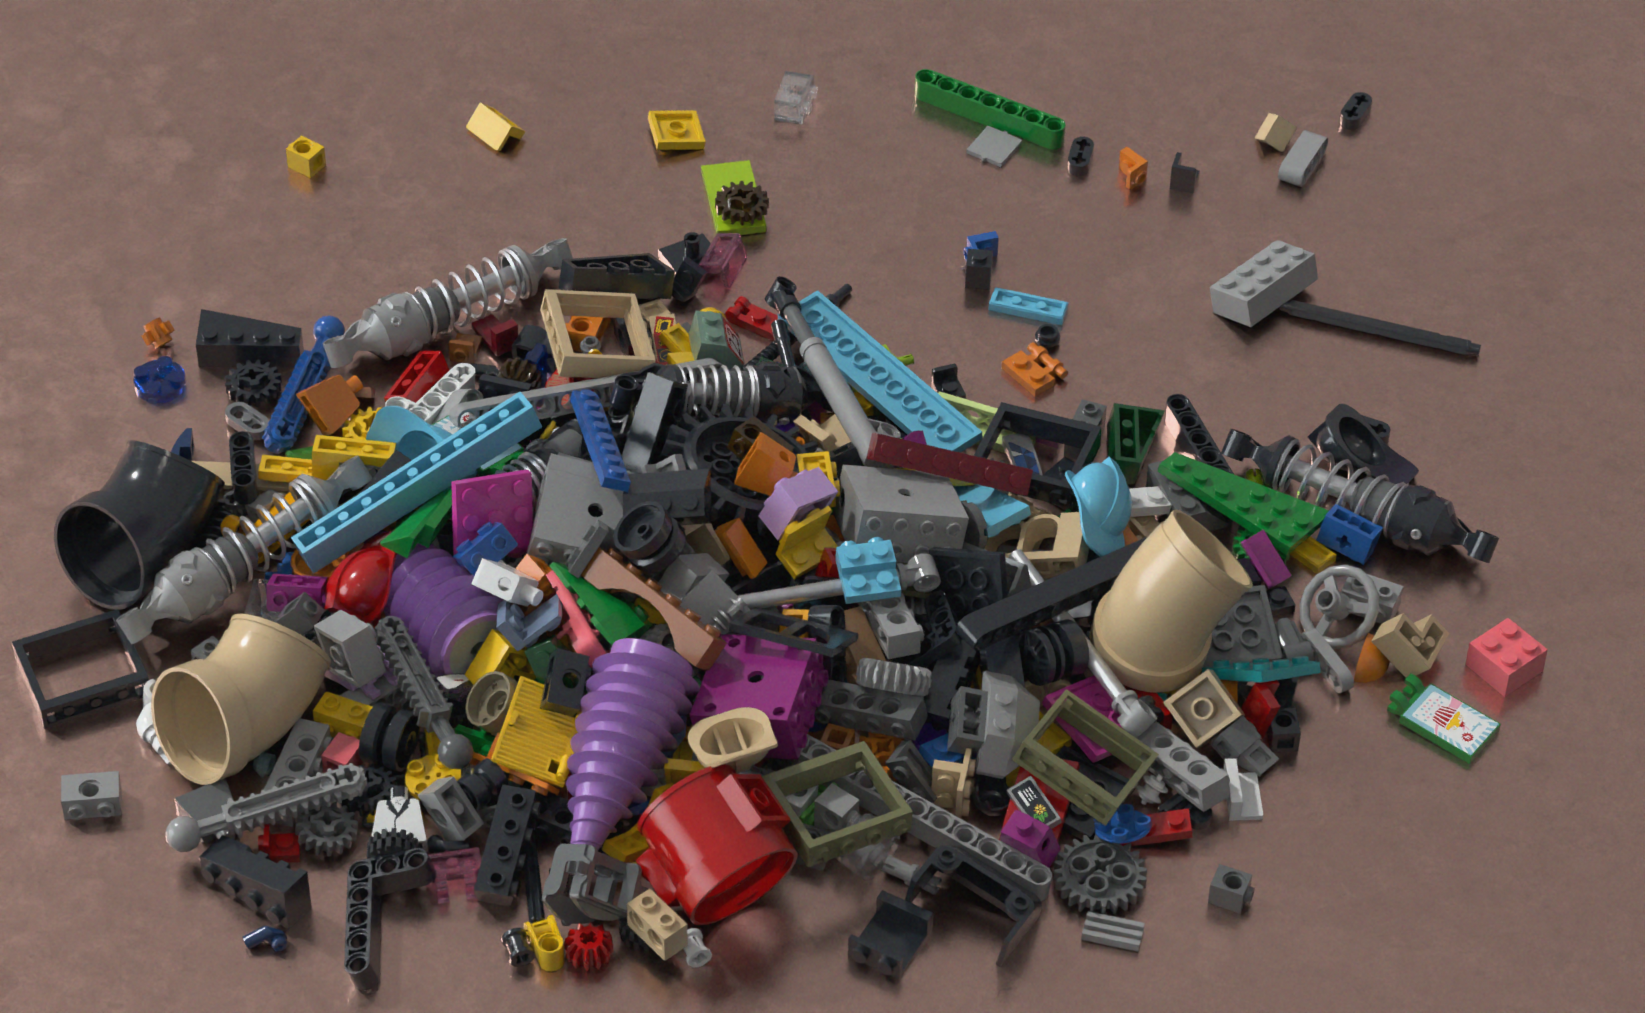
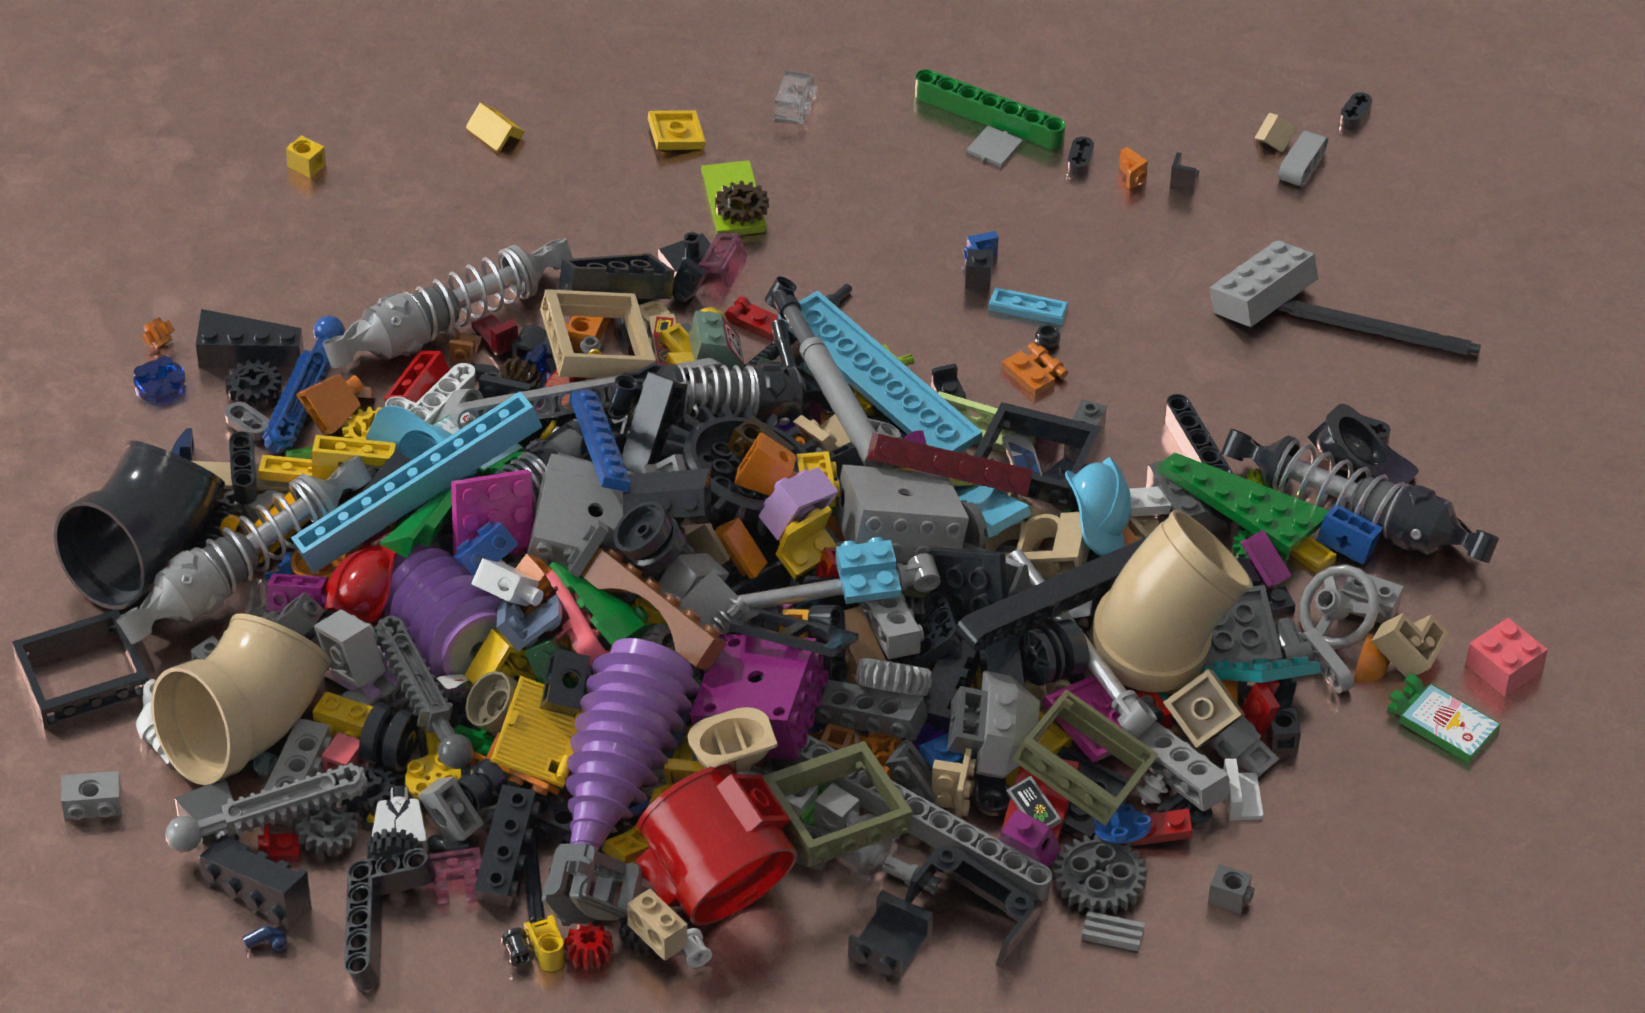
(1131, 437): dark green wedge -> none

